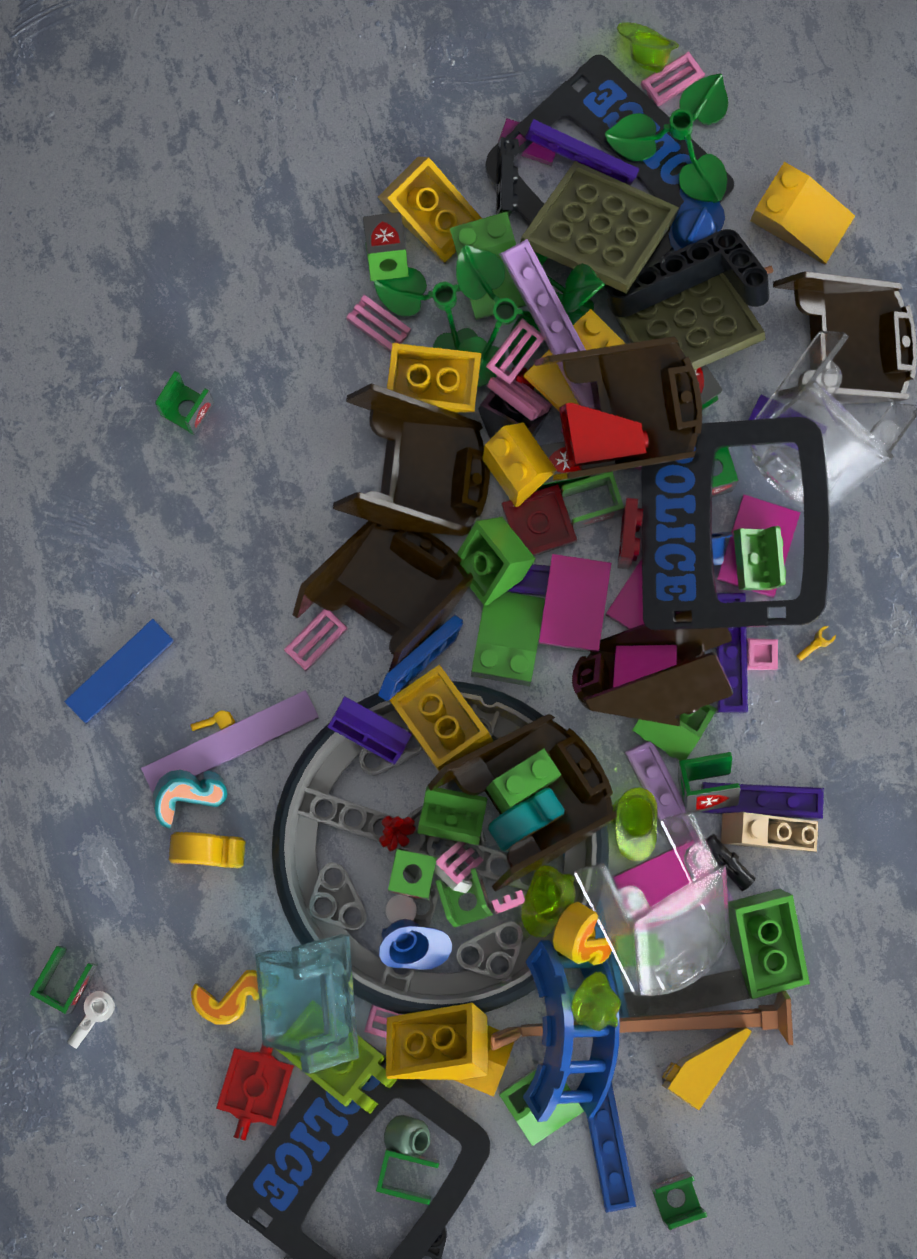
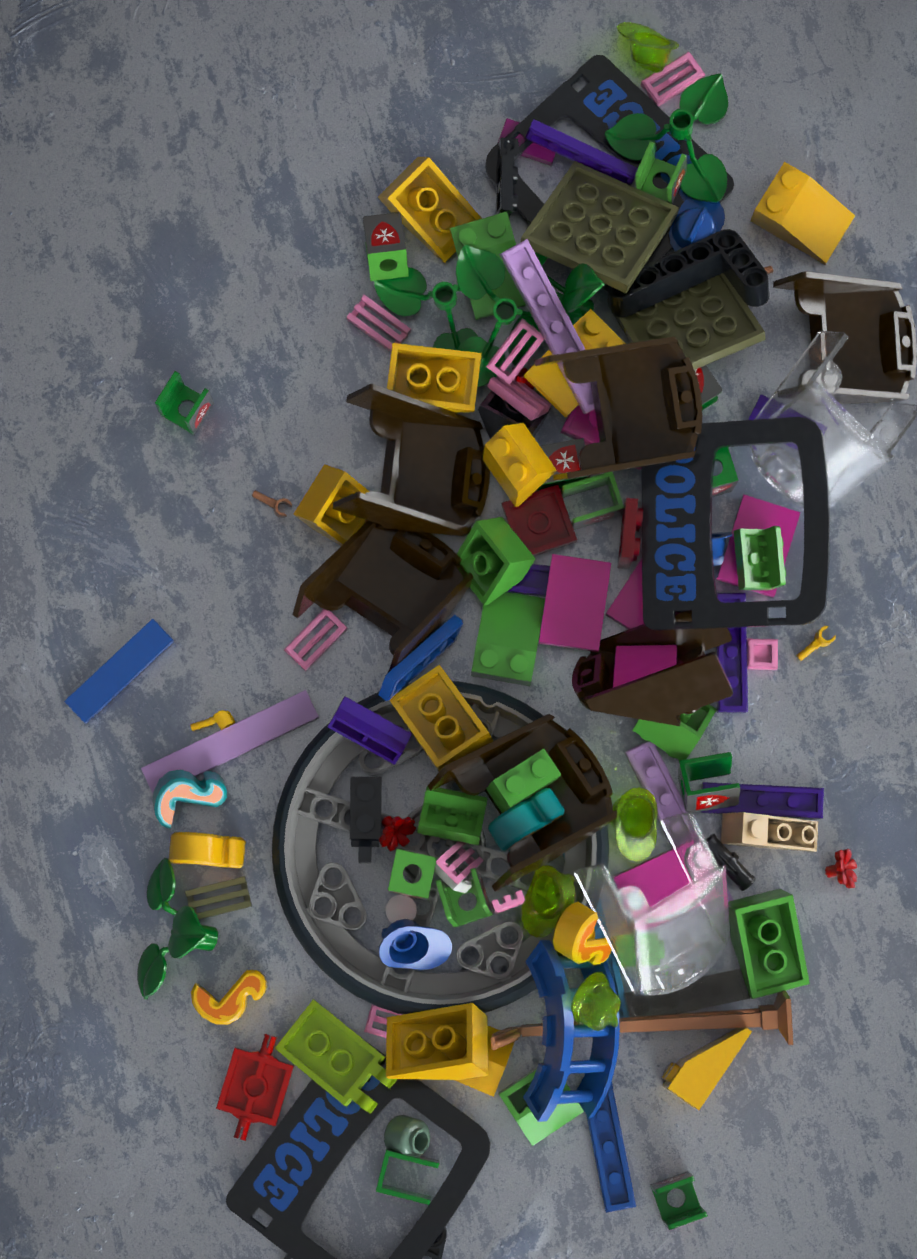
(46, 974): green piece -> none
(98, 1008): white plate -> none
(185, 933): none -> green plant
(233, 882): none -> olive tile
(272, 502): none -> nougat hand
(309, 1002): clear light blue windscreen -> none
(317, 505): none -> yellow slope
(365, 815): none -> black hinge
(599, 436): red slope -> none
(652, 166): none -> bright green piece
(843, 868): none -> red plant

